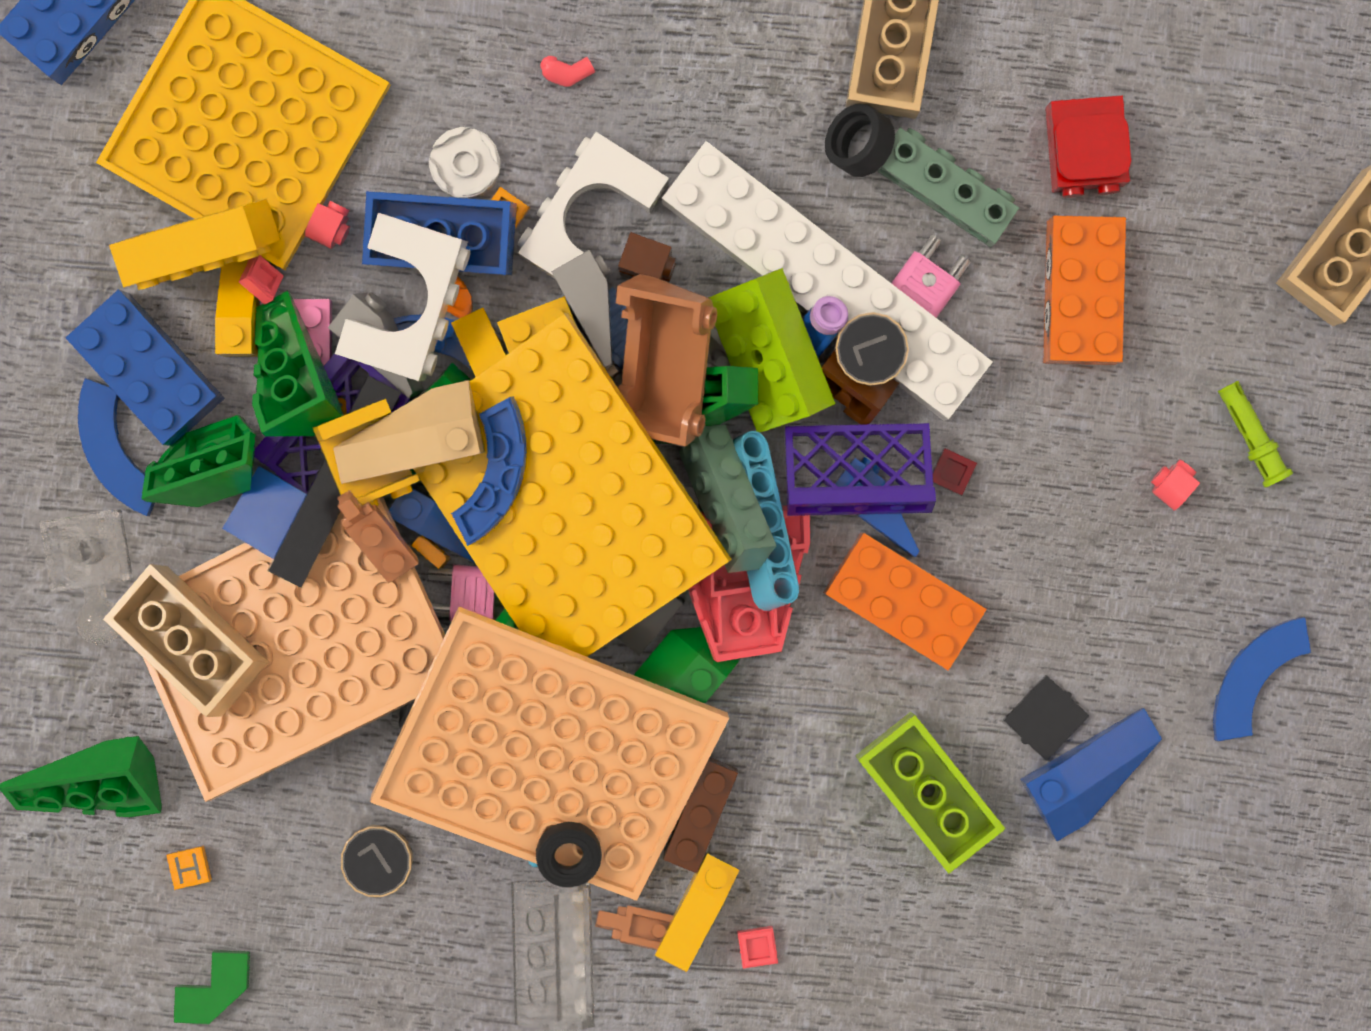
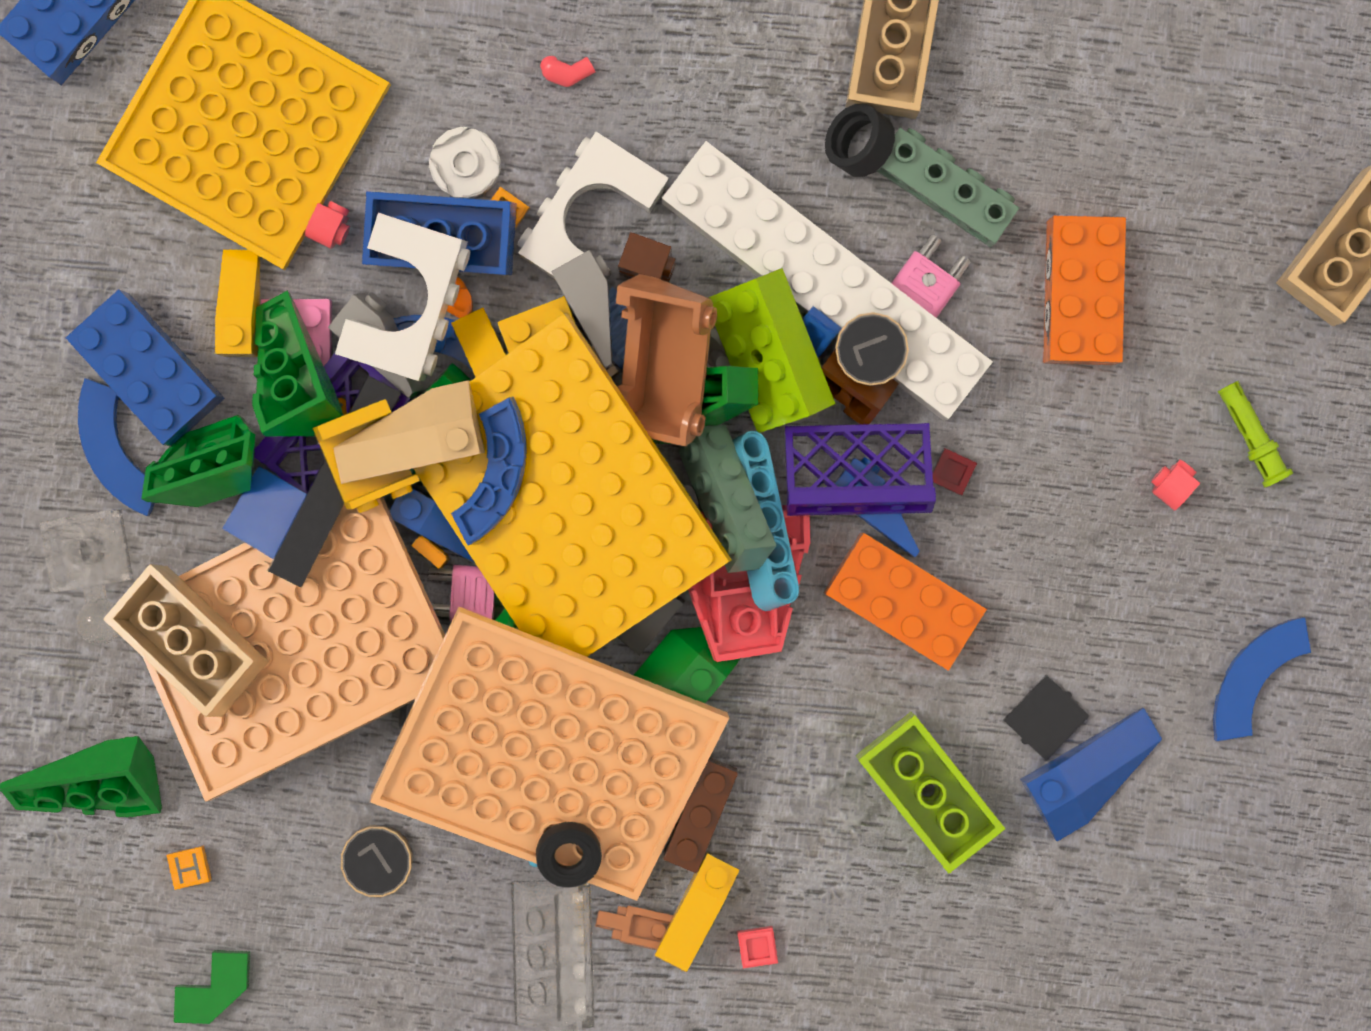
(195, 245): yellow brick -> none
(261, 279): coral tile -> none
(376, 537): nougat hinge -> none
(829, 315): lavender tile -> none
(1088, 145): red brick -> none

